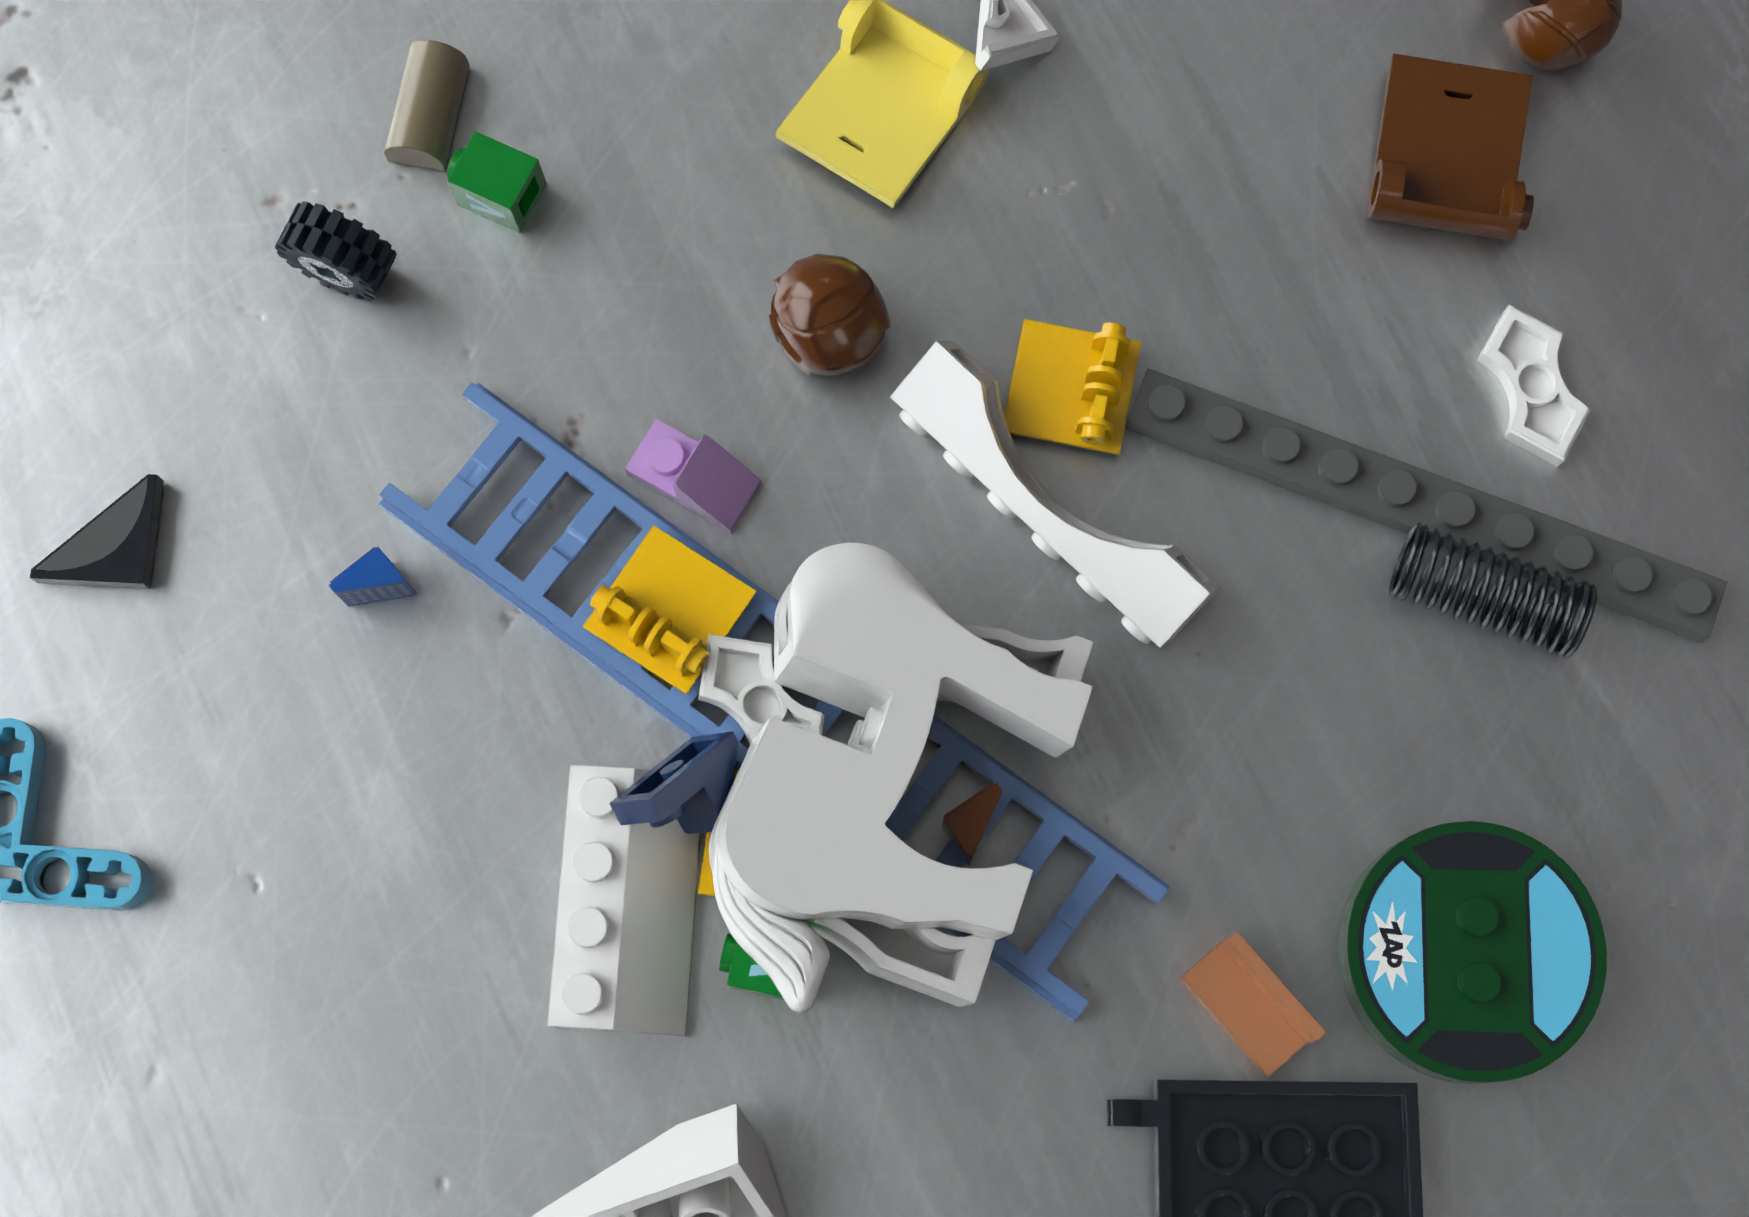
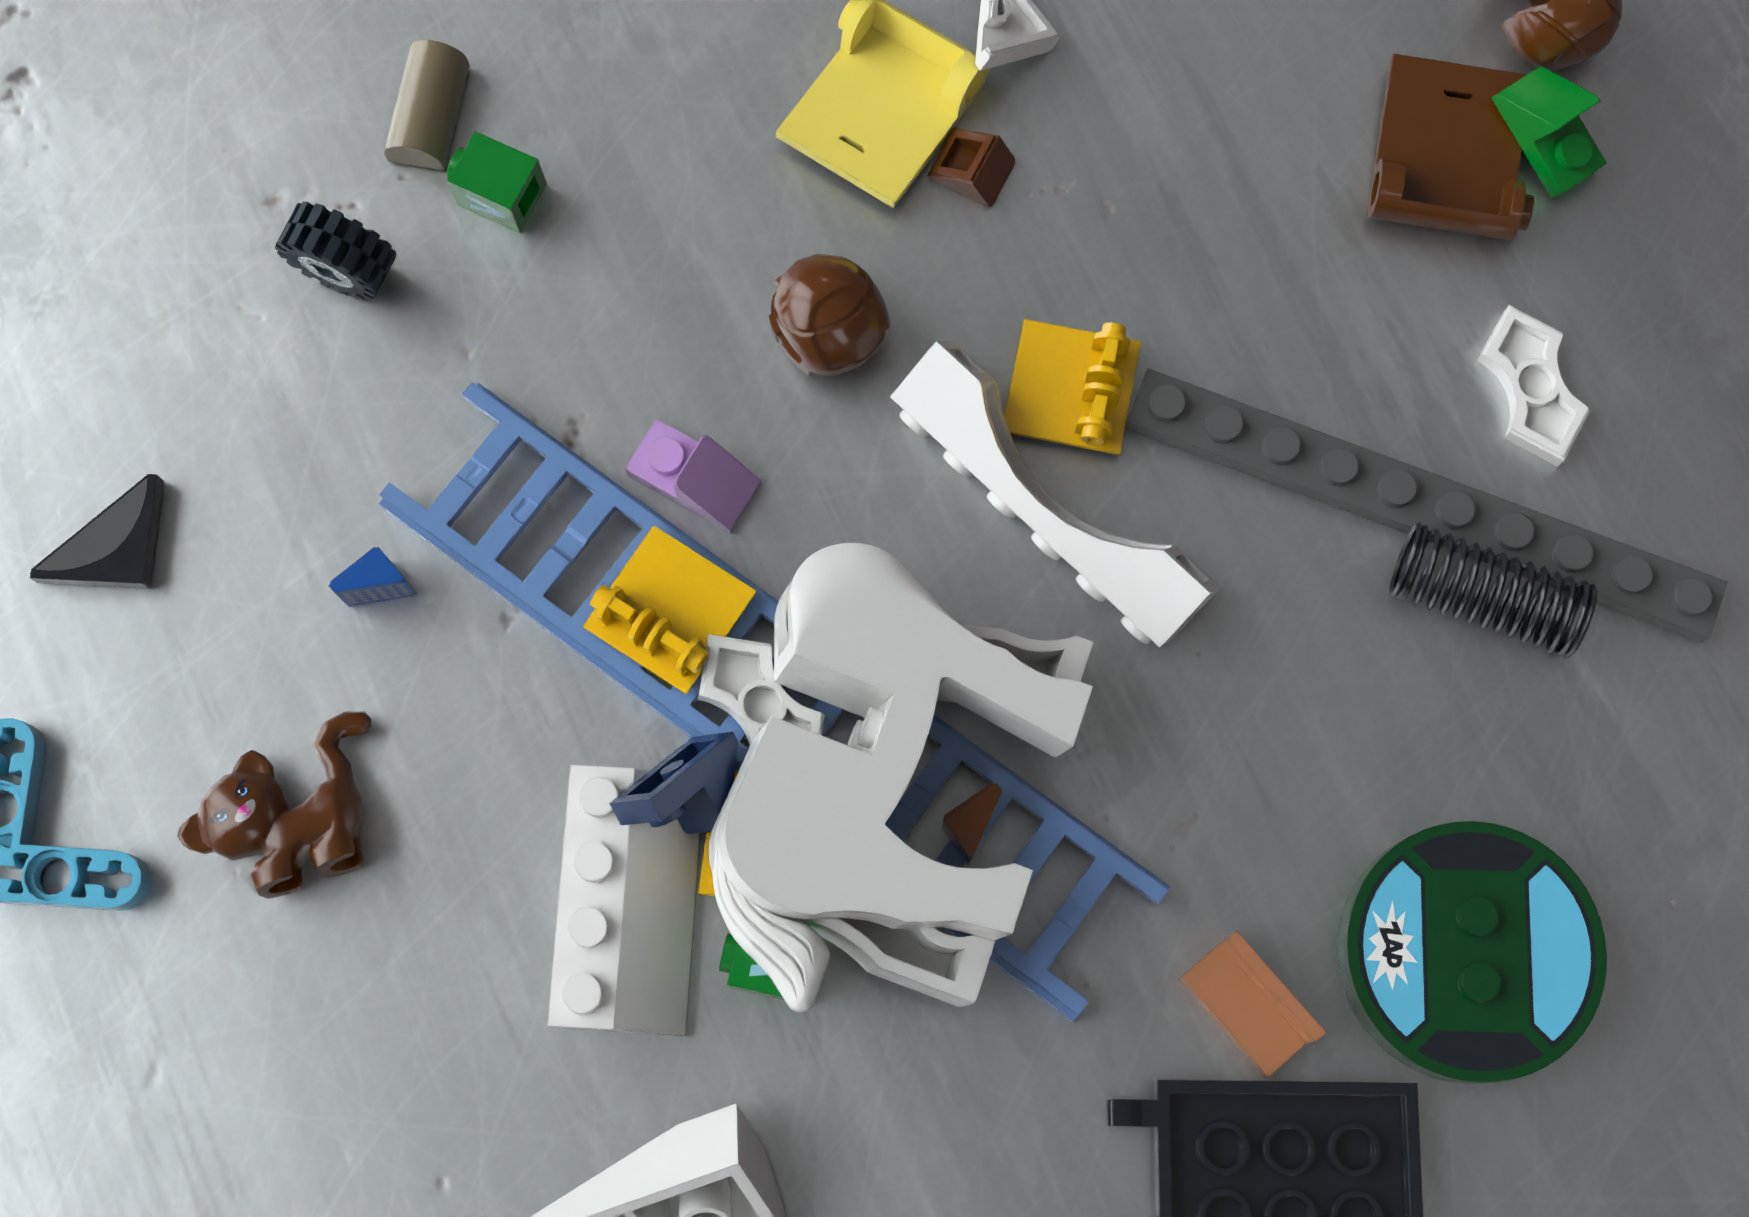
(252, 816): none -> reddish brown animal
(973, 165): none -> reddish brown slope
(1547, 125): none -> green slope

